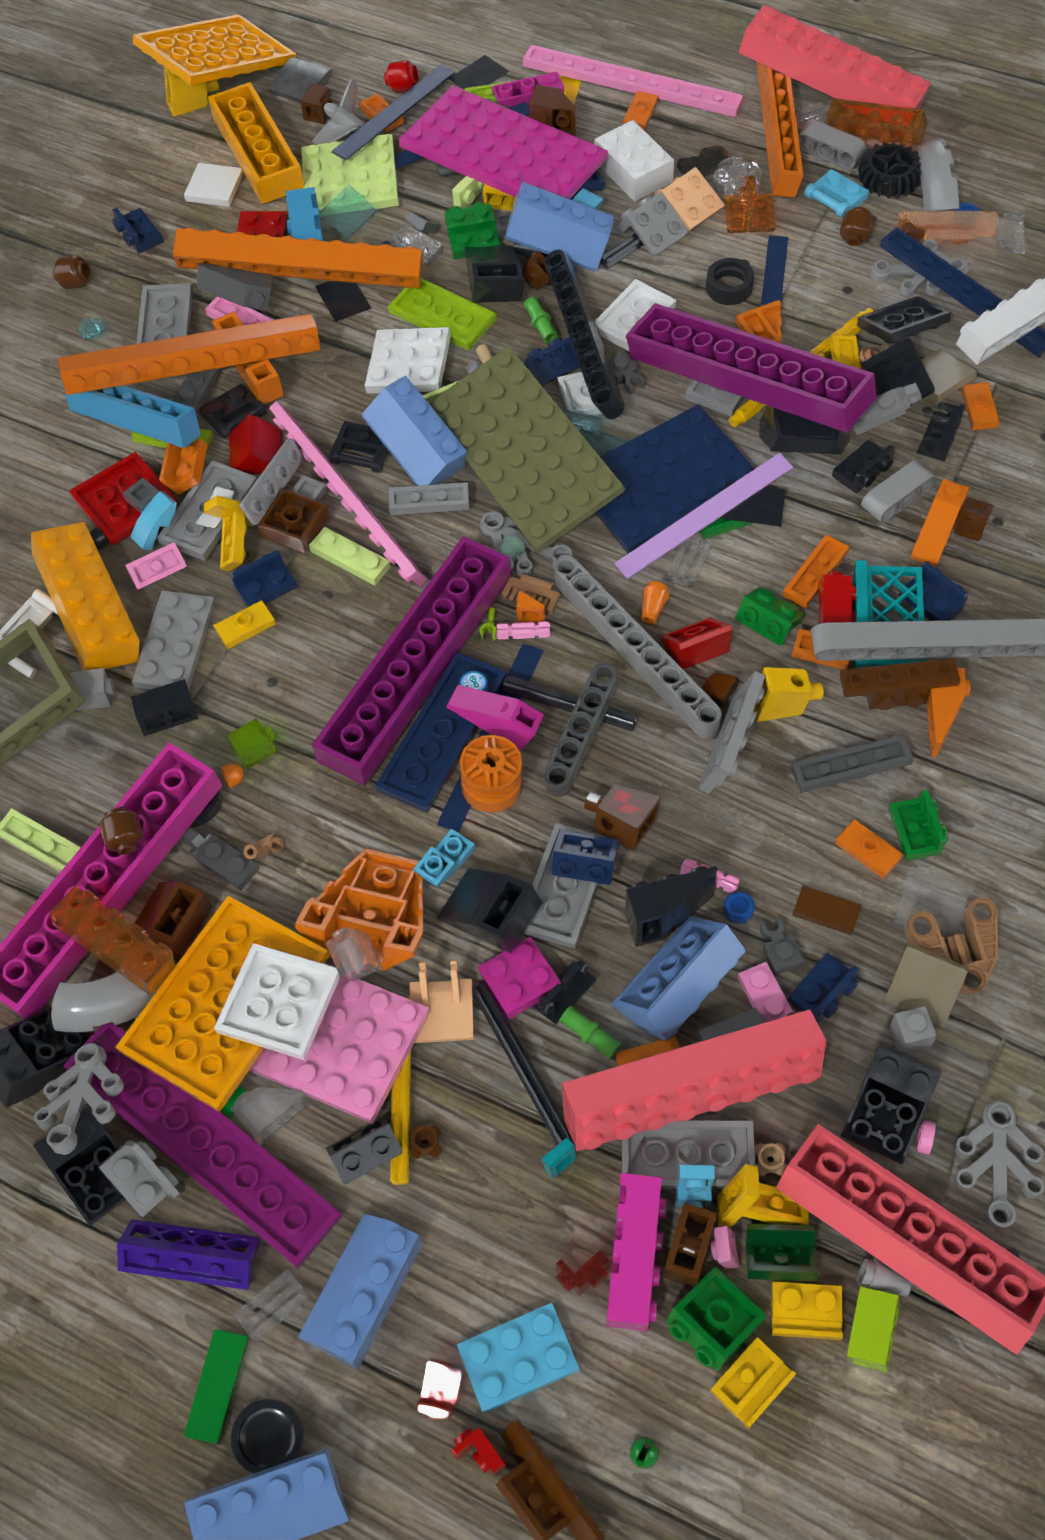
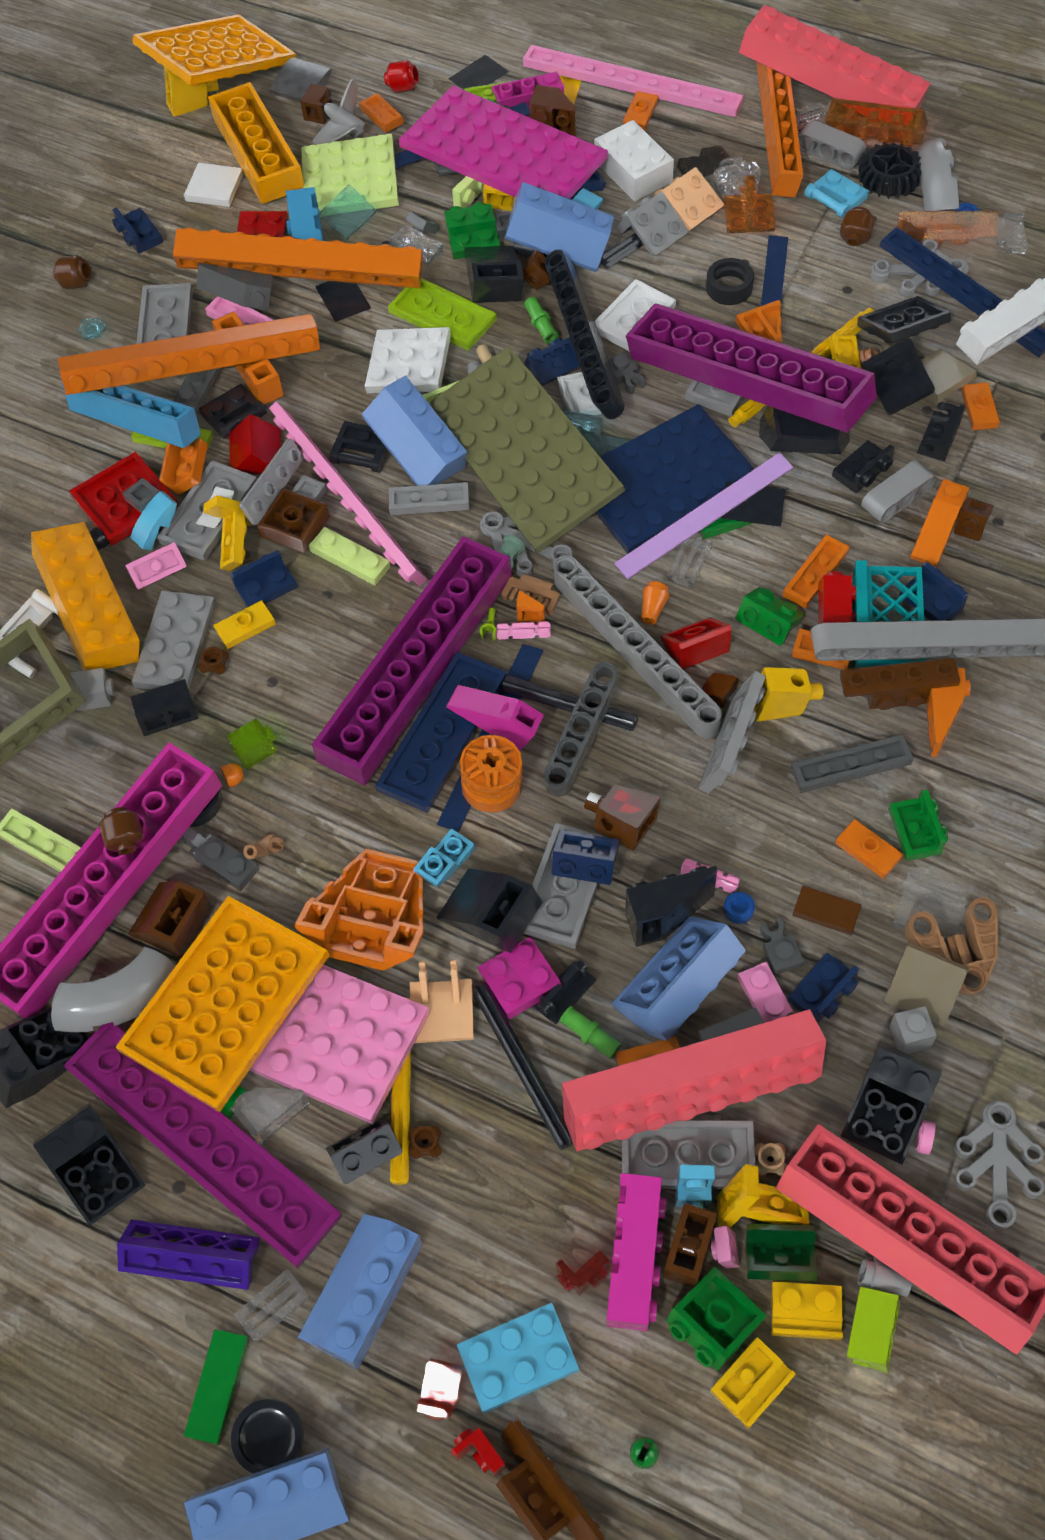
(88, 1060): light grey plant -> none
(113, 940): clear orange brick -> none
(137, 1176): light grey bracket -> none
(213, 654): none -> reddish brown plate
(278, 1001): white plate -> none
(353, 954): clear brick -> none
(392, 112): piece -> none
(474, 680): tile -> none
(559, 1158): teal tile -> none
(888, 407): light grey hinge -> none

